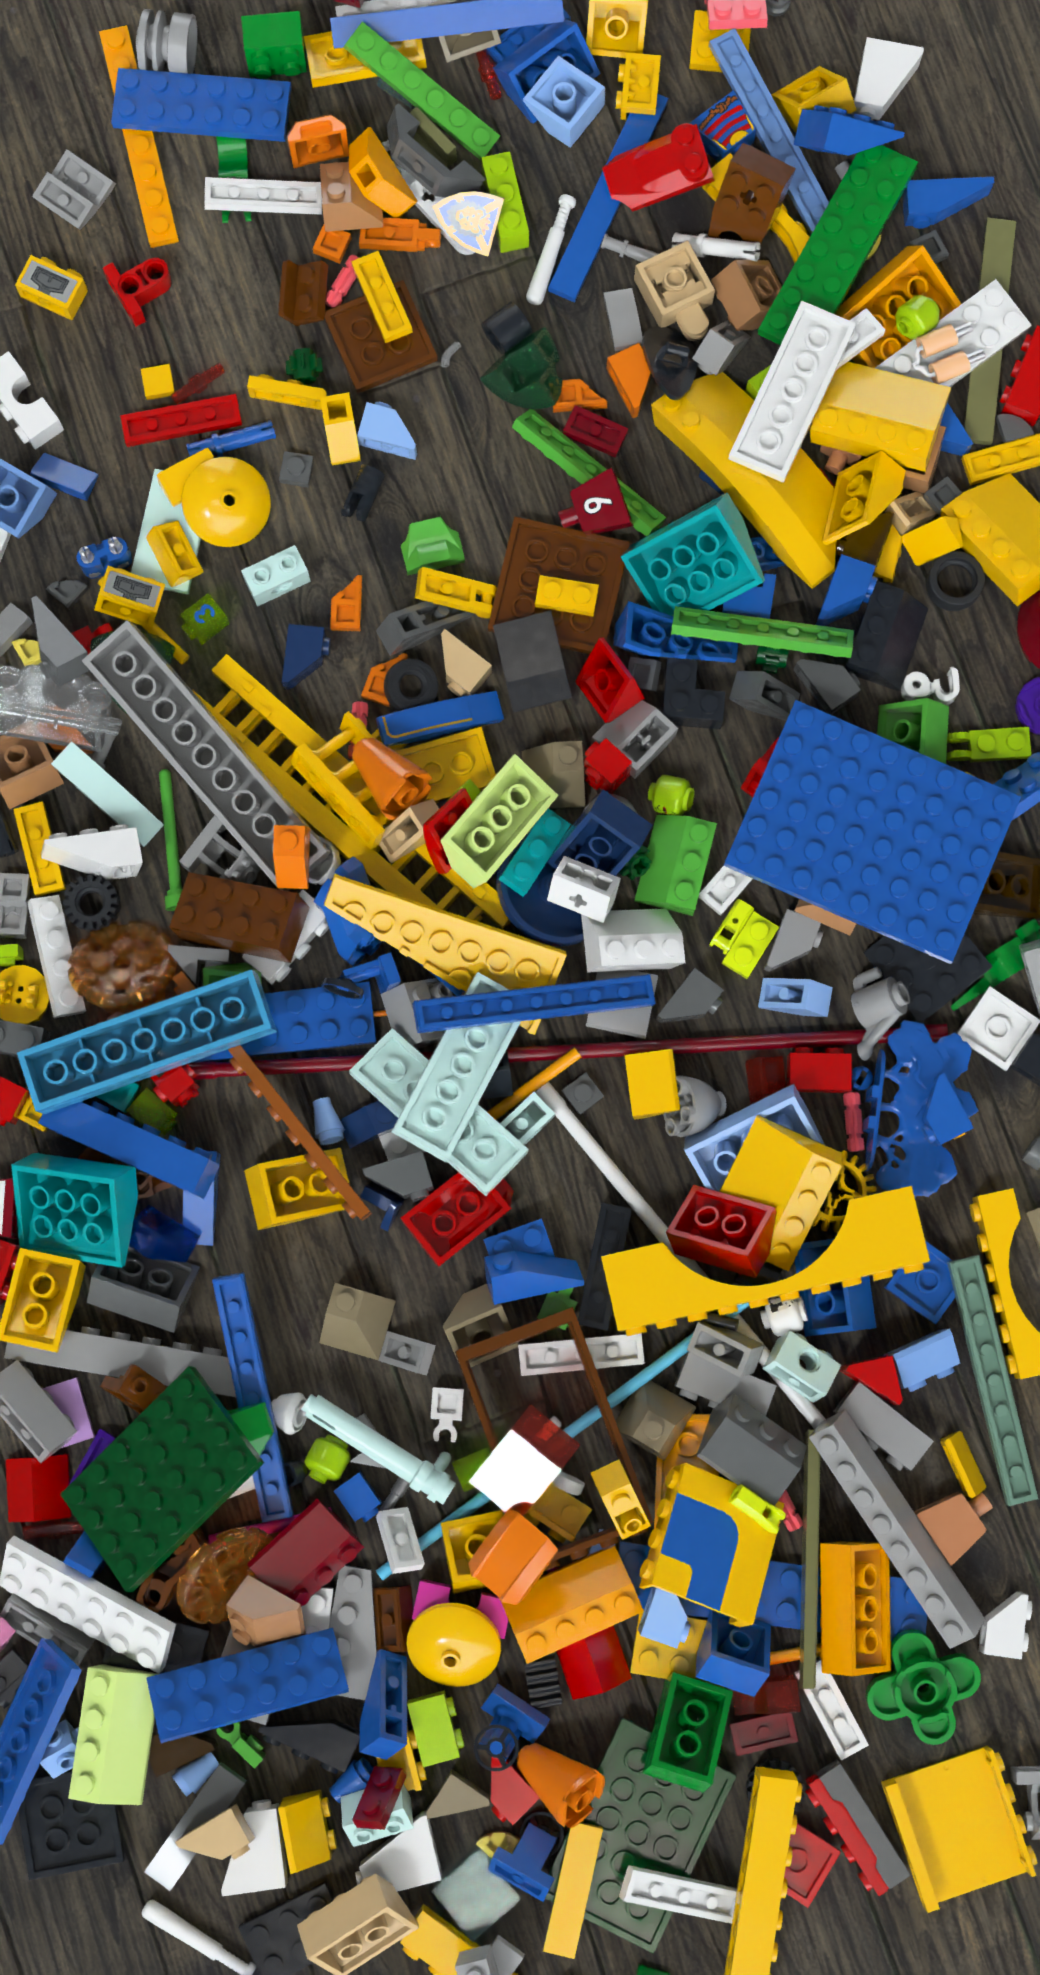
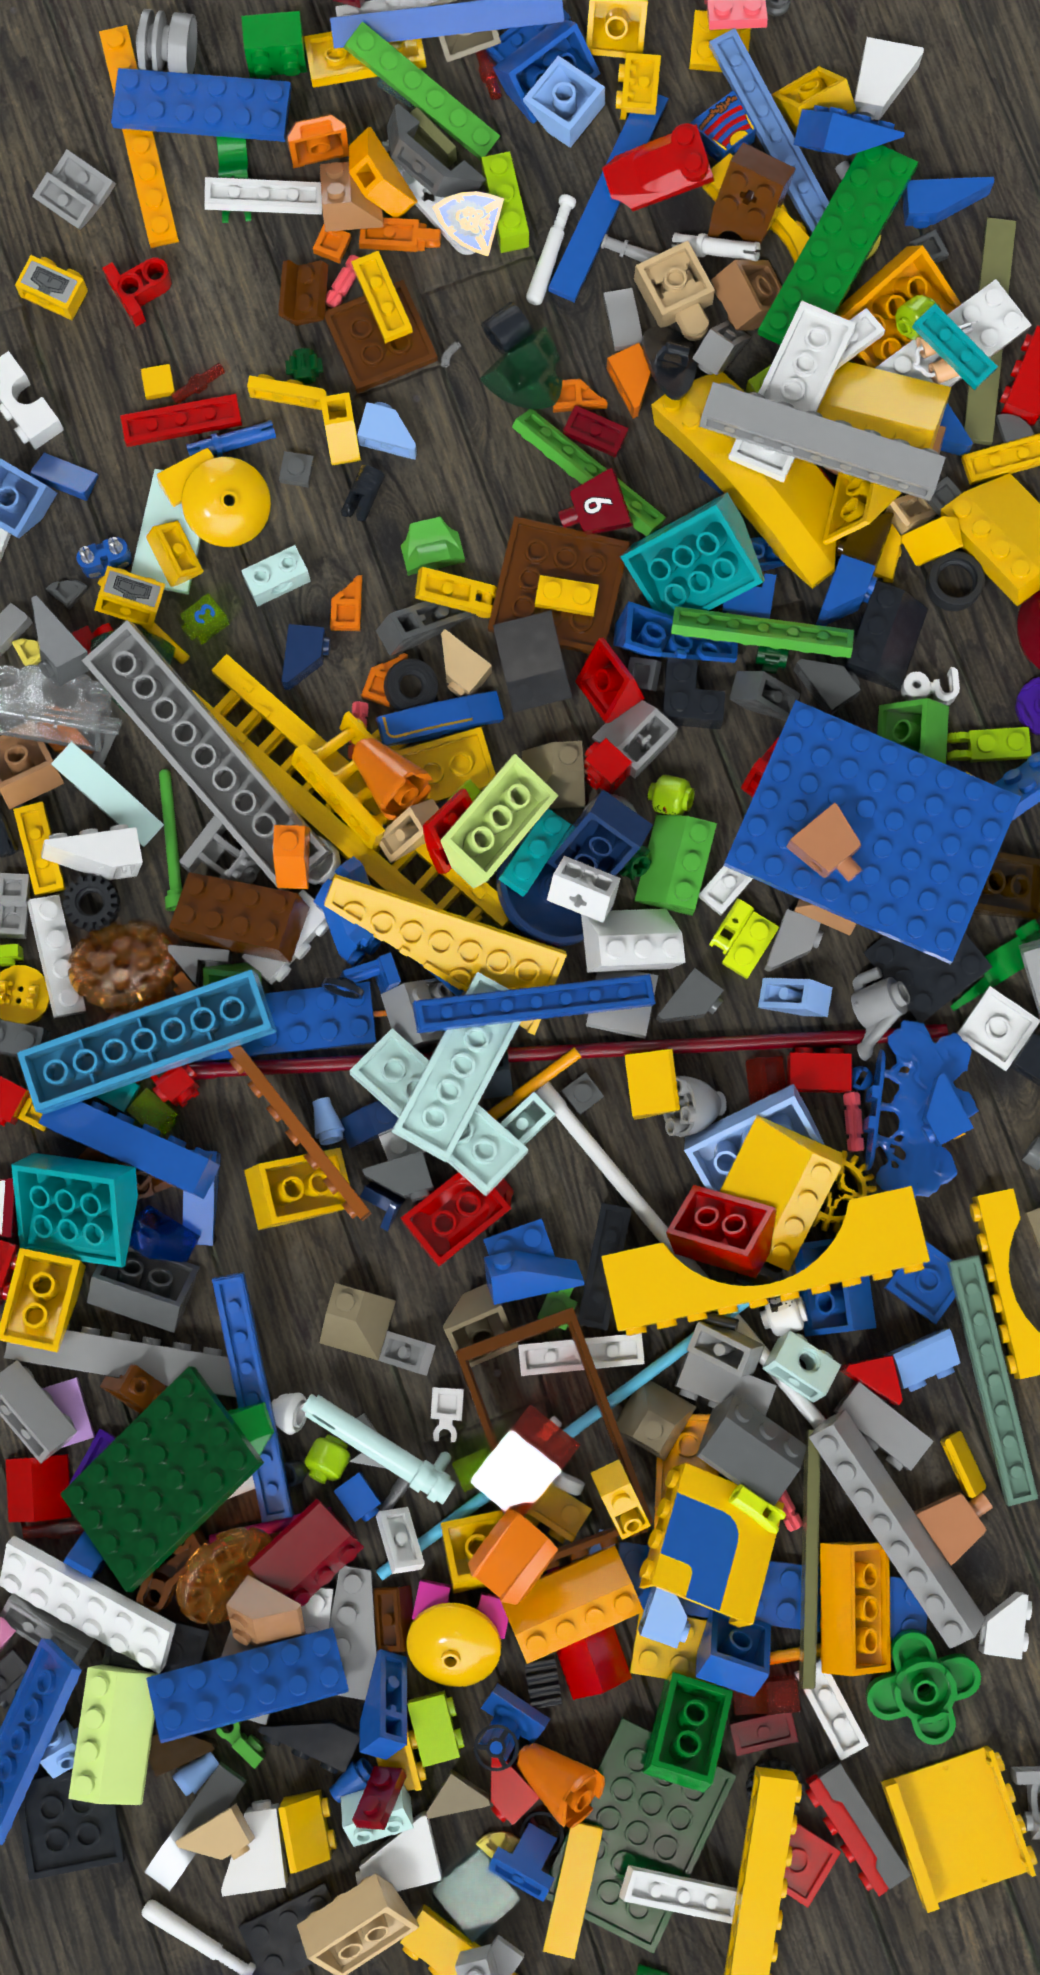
(822, 441): none -> light grey brick
(828, 844): none -> nougat torso
(954, 346): none -> teal plate

